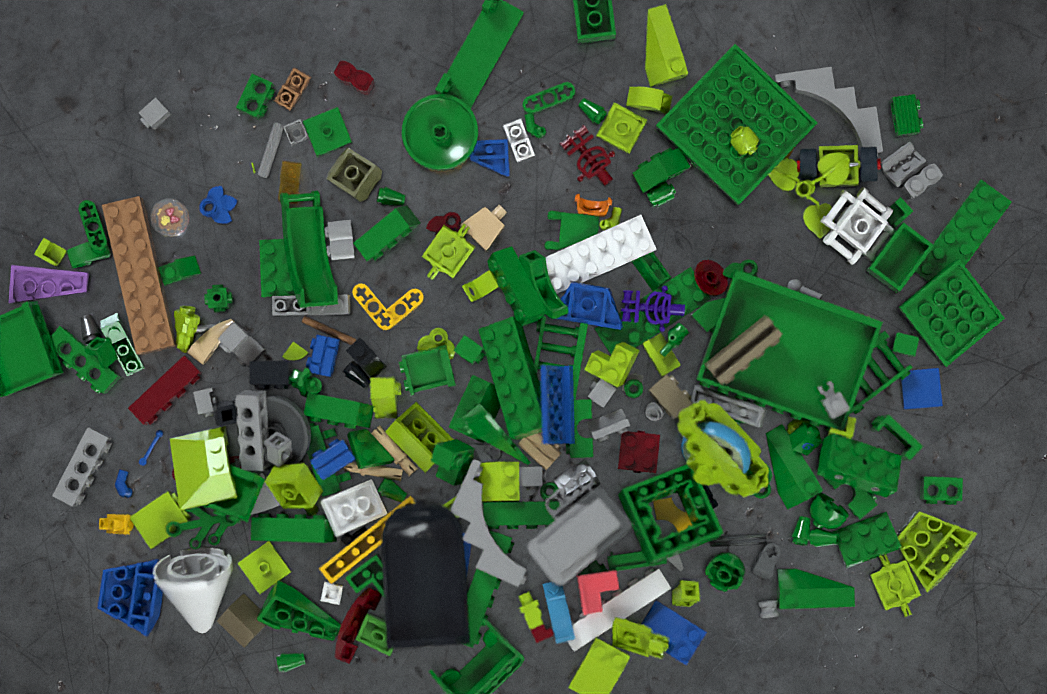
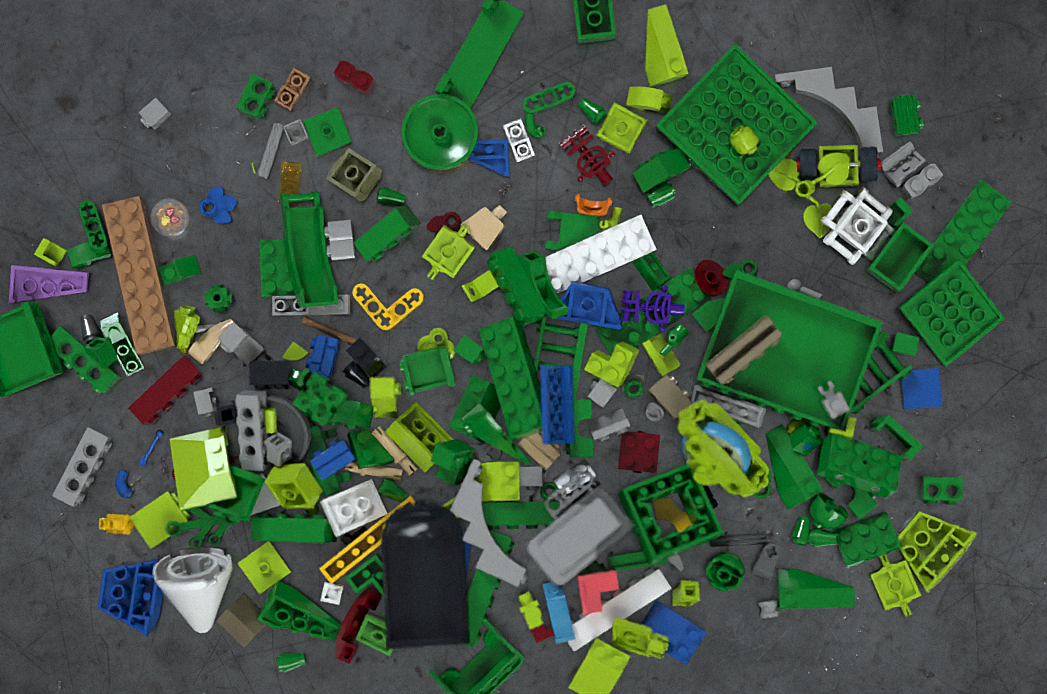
(270, 420): none -> lime piece
(321, 398): none -> green brick

